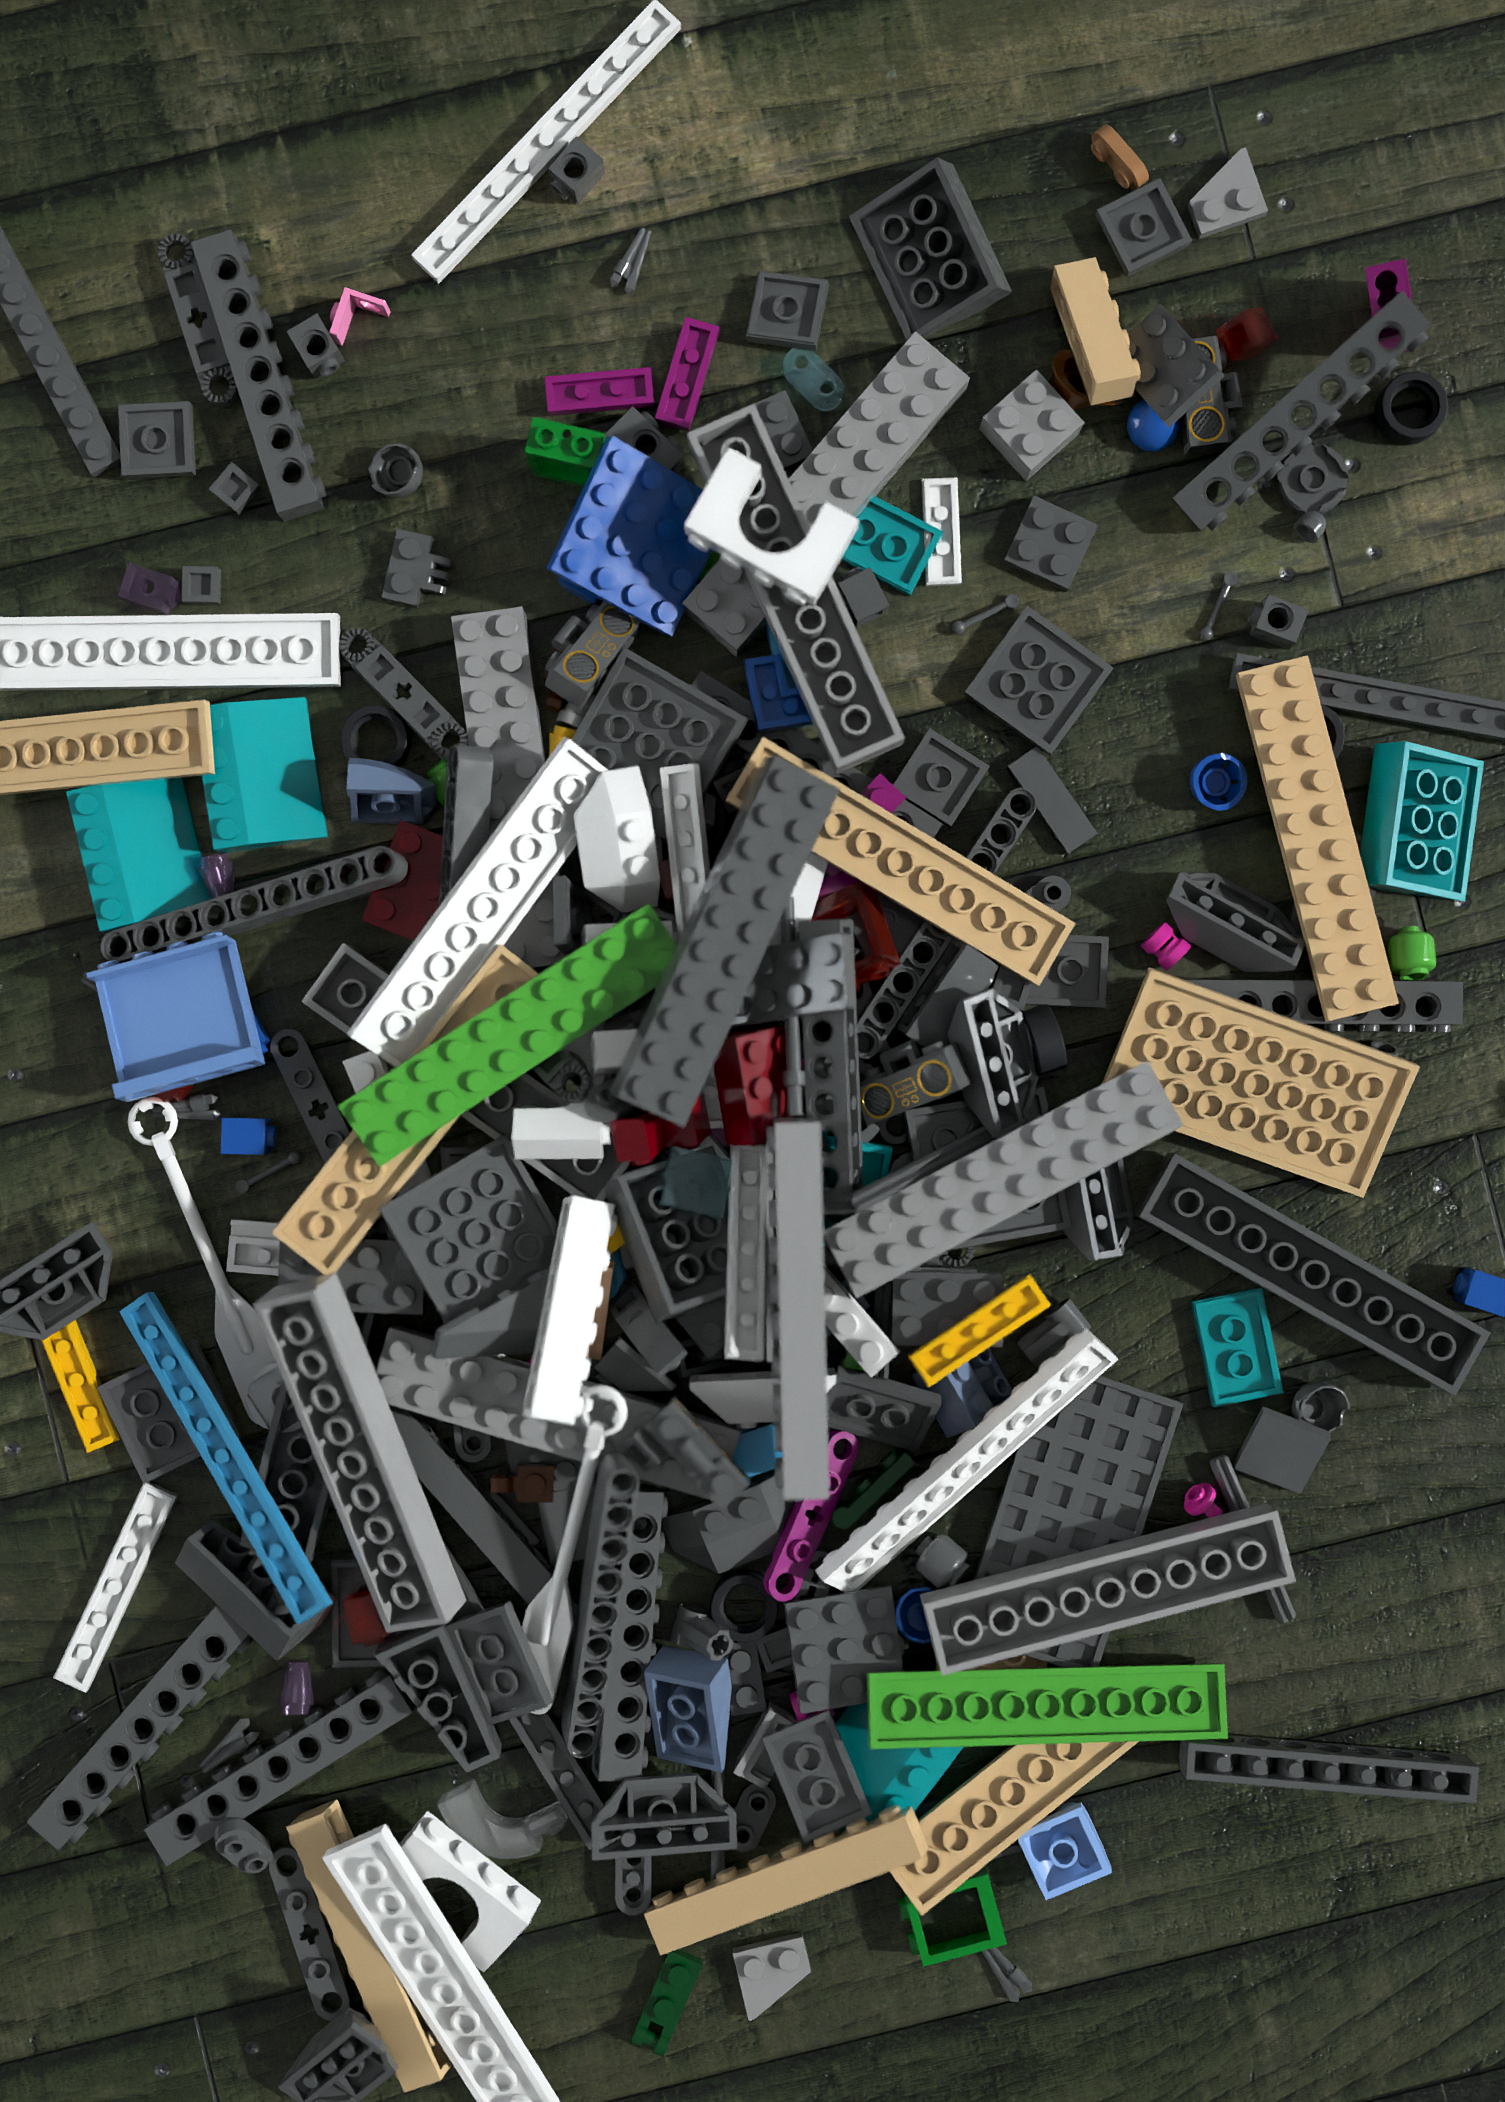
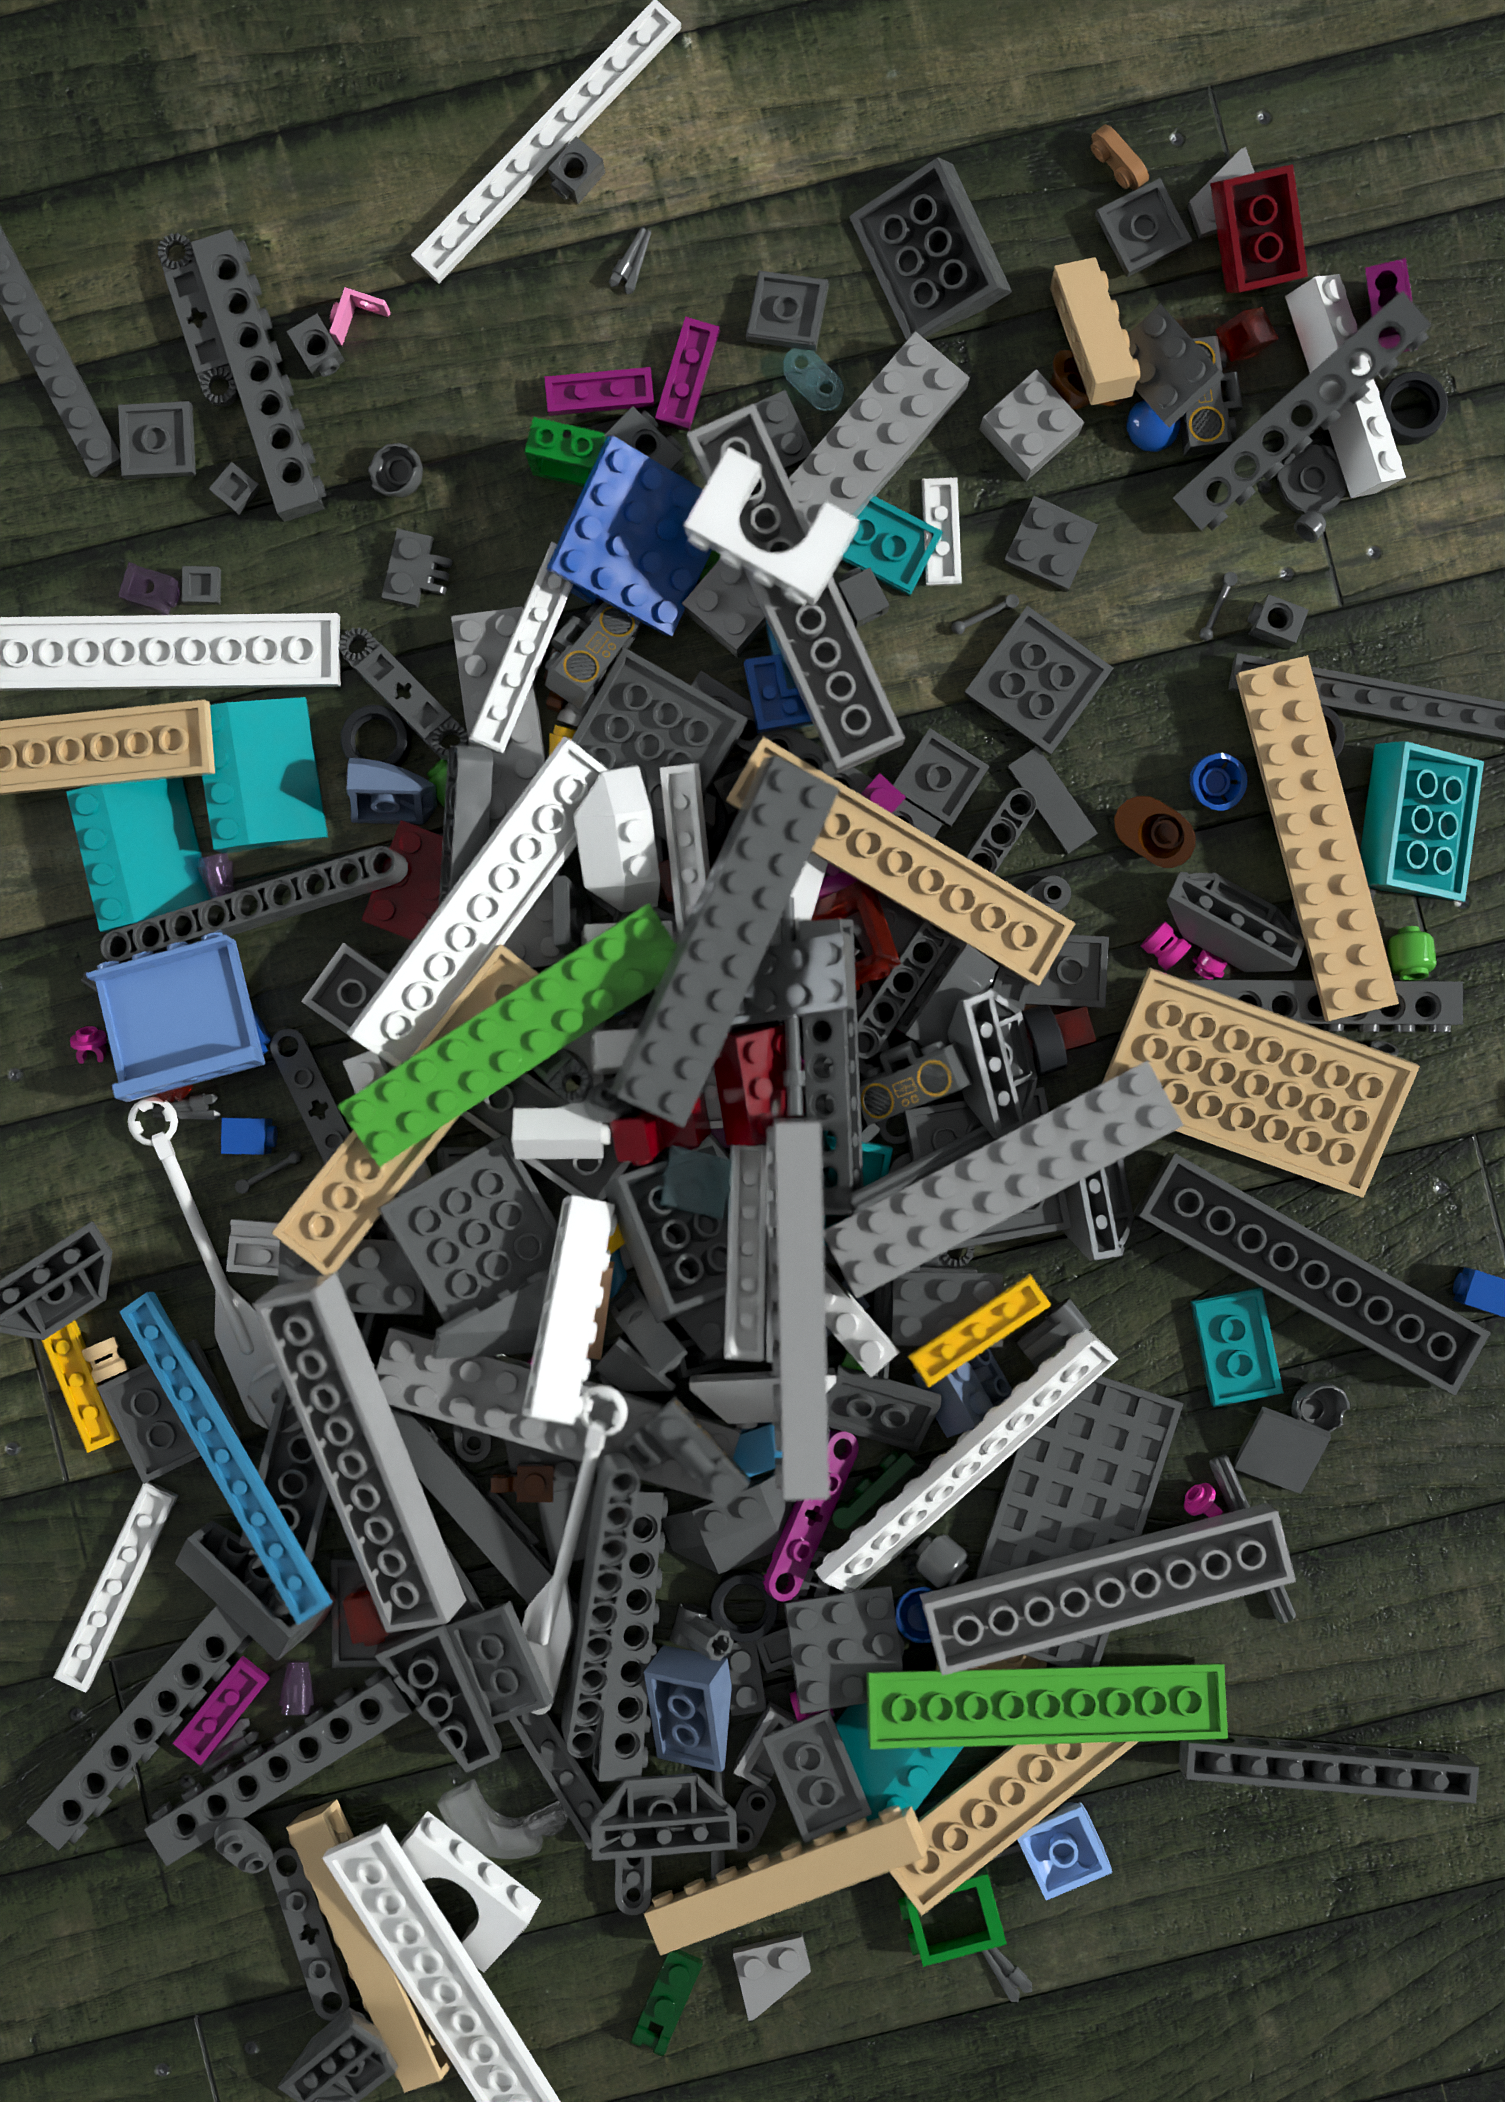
(89, 1039): none -> dark pink plate
(108, 1367): none -> tan wheel
(221, 1710): none -> magenta plate
(521, 659): none -> white tile
(1076, 1027): none -> clear red brick
(1155, 831): none -> reddish brown piece
(1209, 965): none -> dark pink plate
(1259, 229): none -> dark red brick
(1362, 432): none -> white brick

